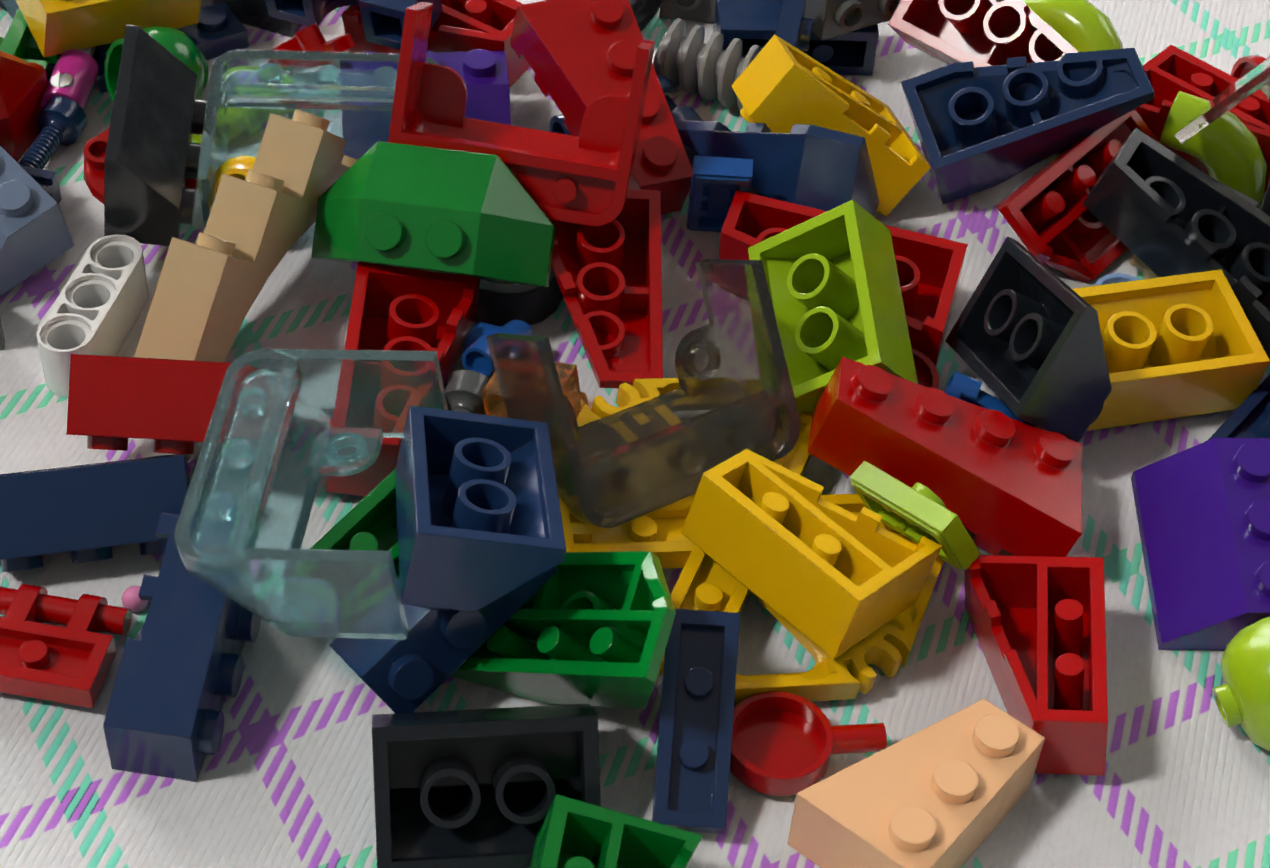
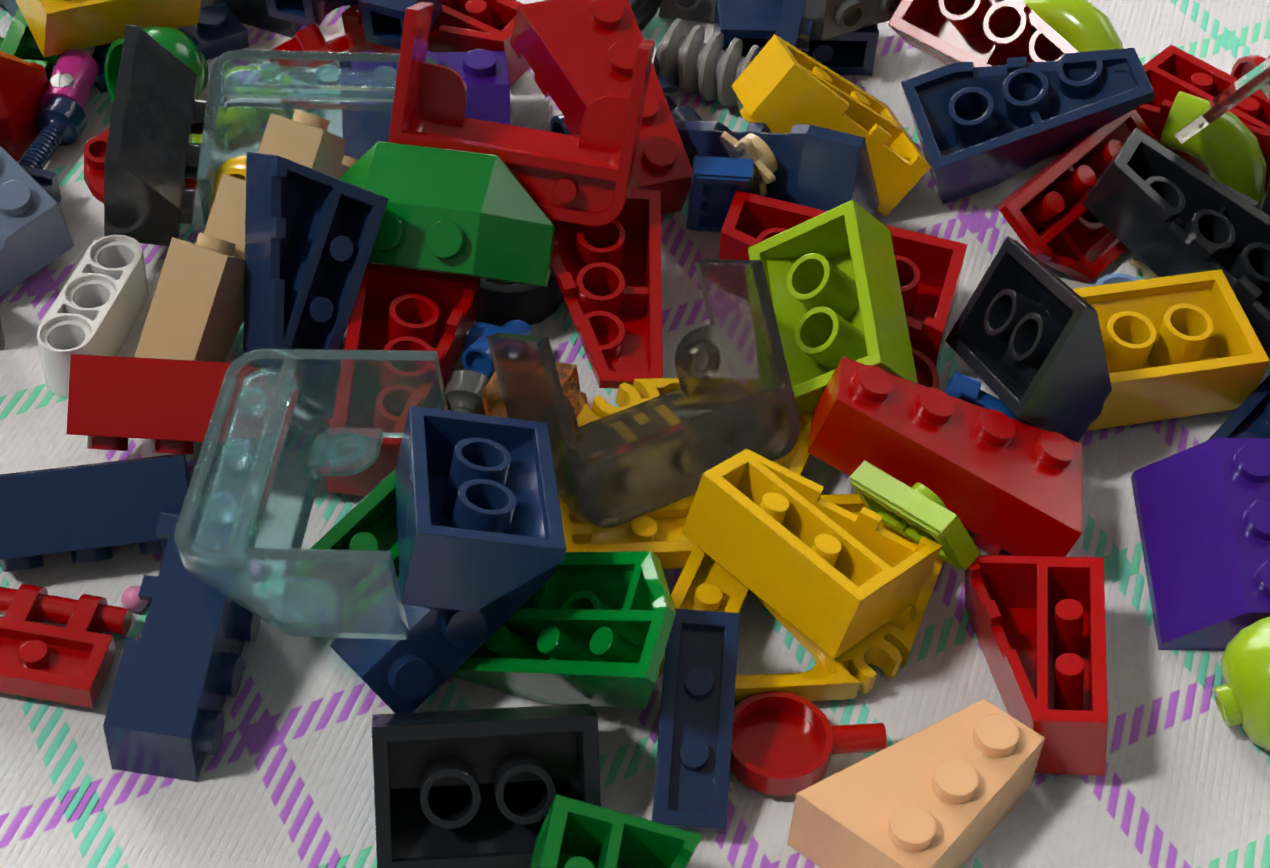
(303, 253): none -> dark blue wedge
(763, 158): none -> tan plate

